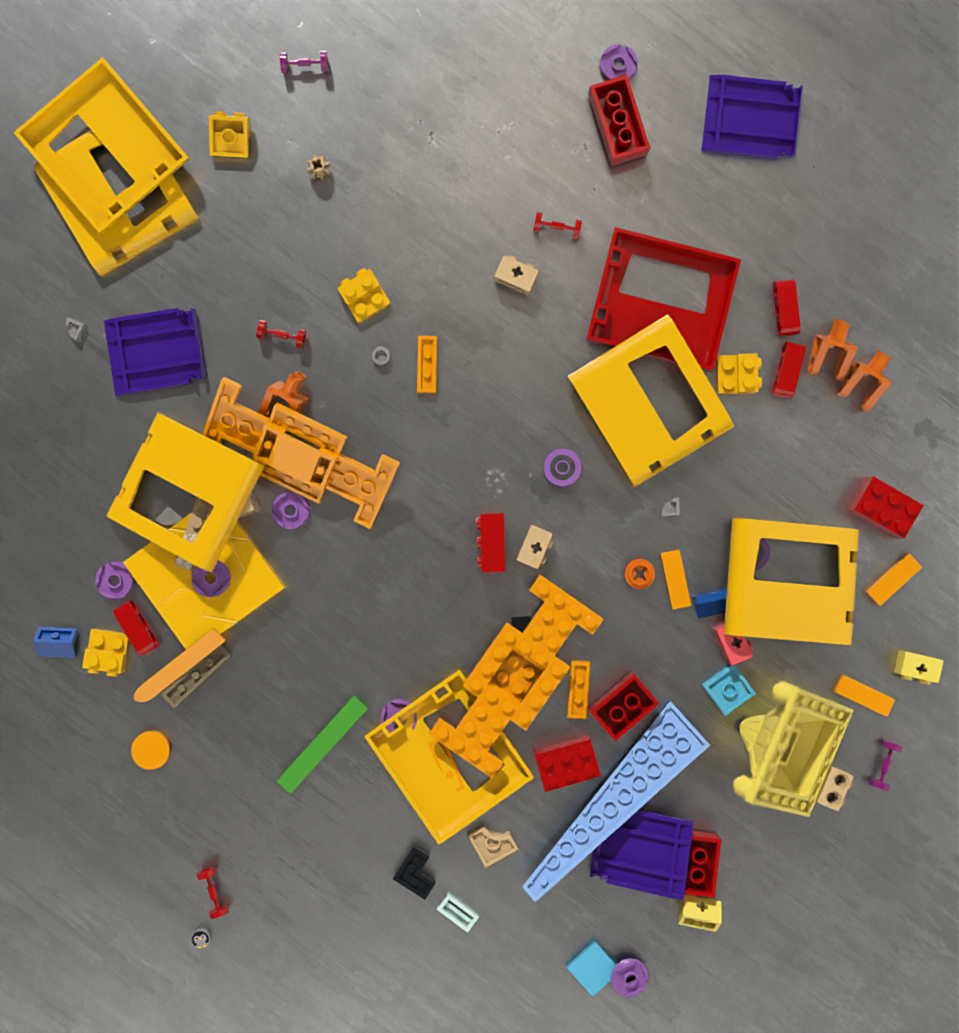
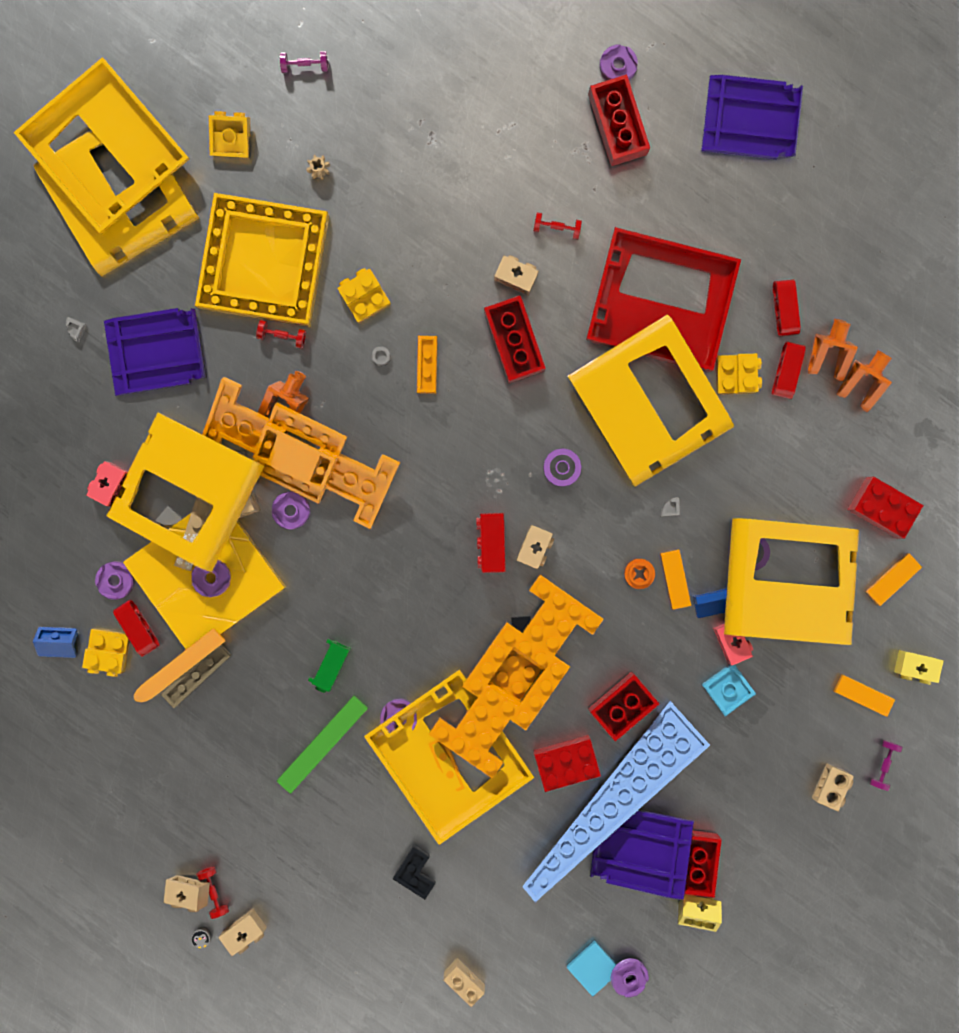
(97, 488): none -> coral brick
(150, 750): light orange tile -> none
(186, 893): none -> tan brick
(232, 936): none -> tan brick
(262, 260): none -> yellow tile
(330, 666): none -> green brick
(449, 896): light aqua tile -> none
(464, 982): none -> tan brick
(491, 846): tan tile -> none
(514, 339): none -> red brick
(578, 689): light orange tile -> none
(791, 749): light yellow piece -> none

